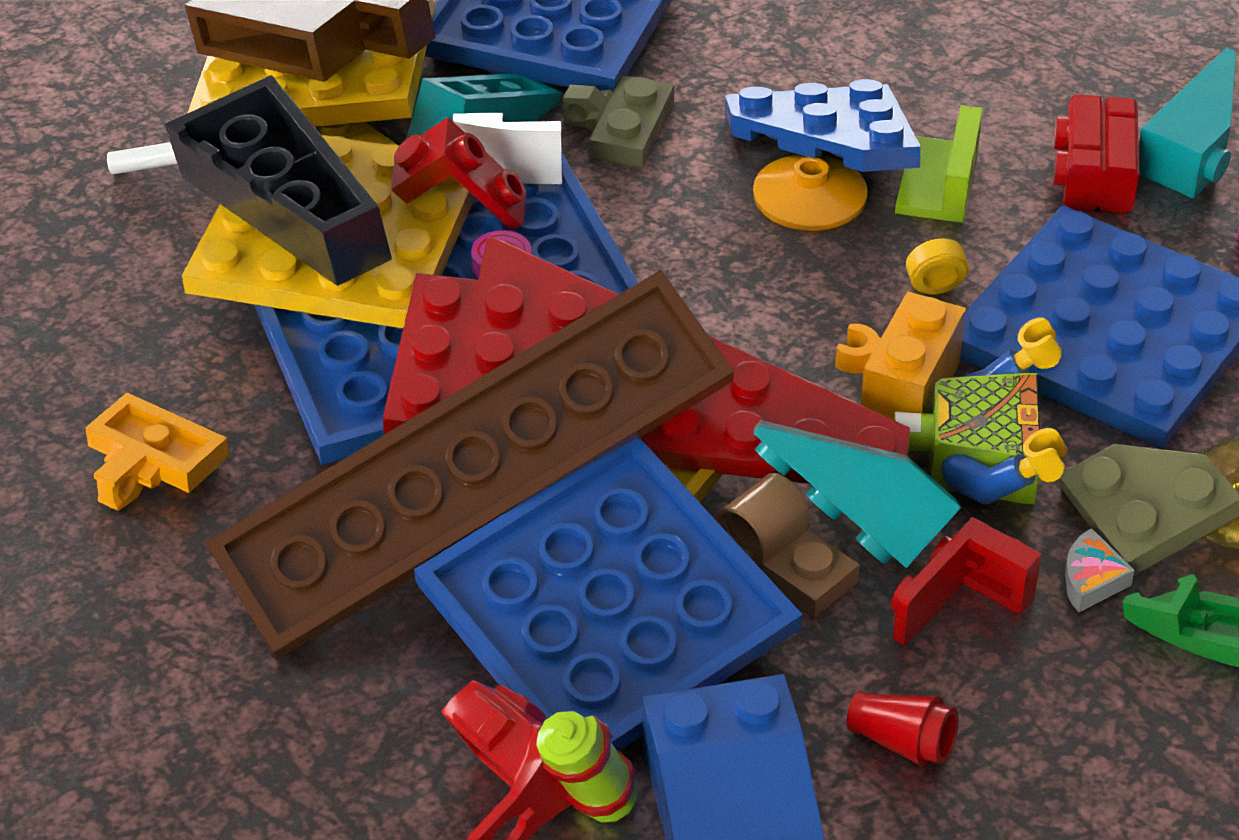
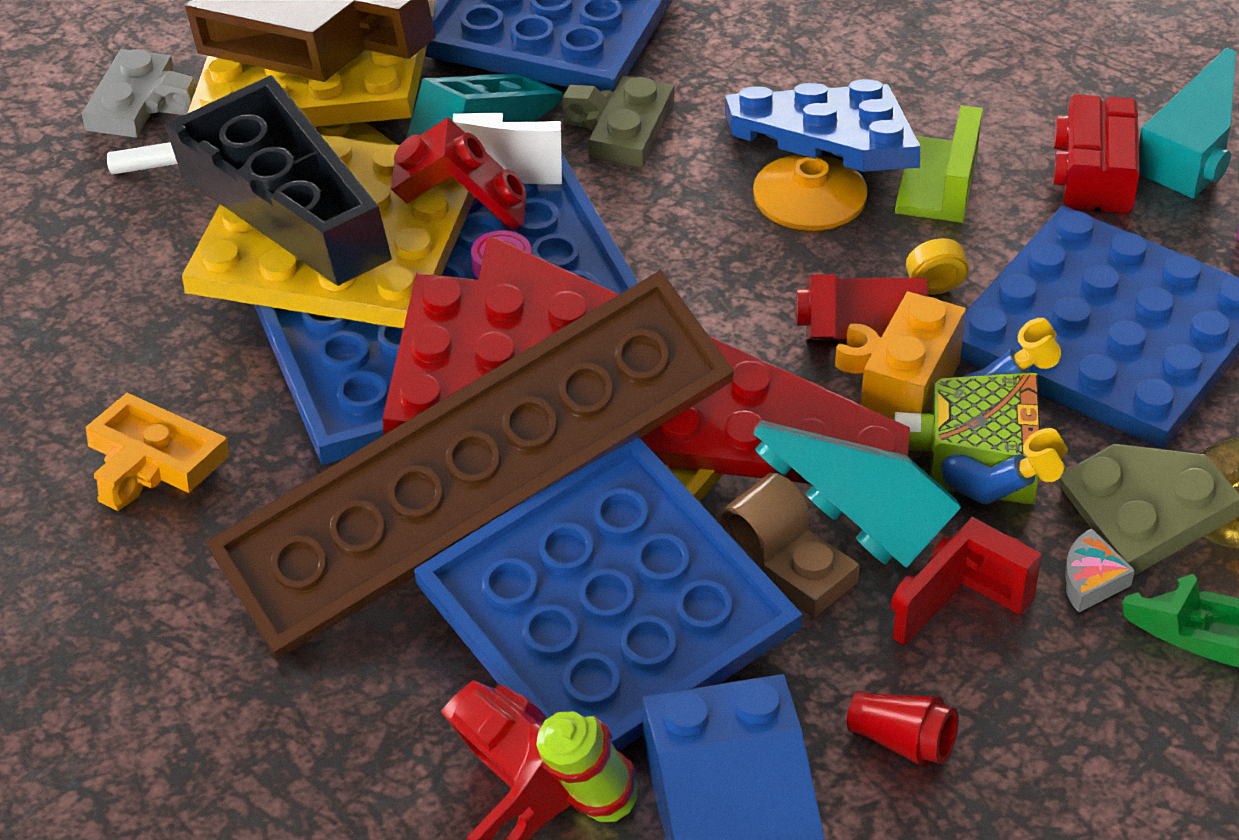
(134, 89): none -> light grey hinge
(835, 303): none -> red bracket

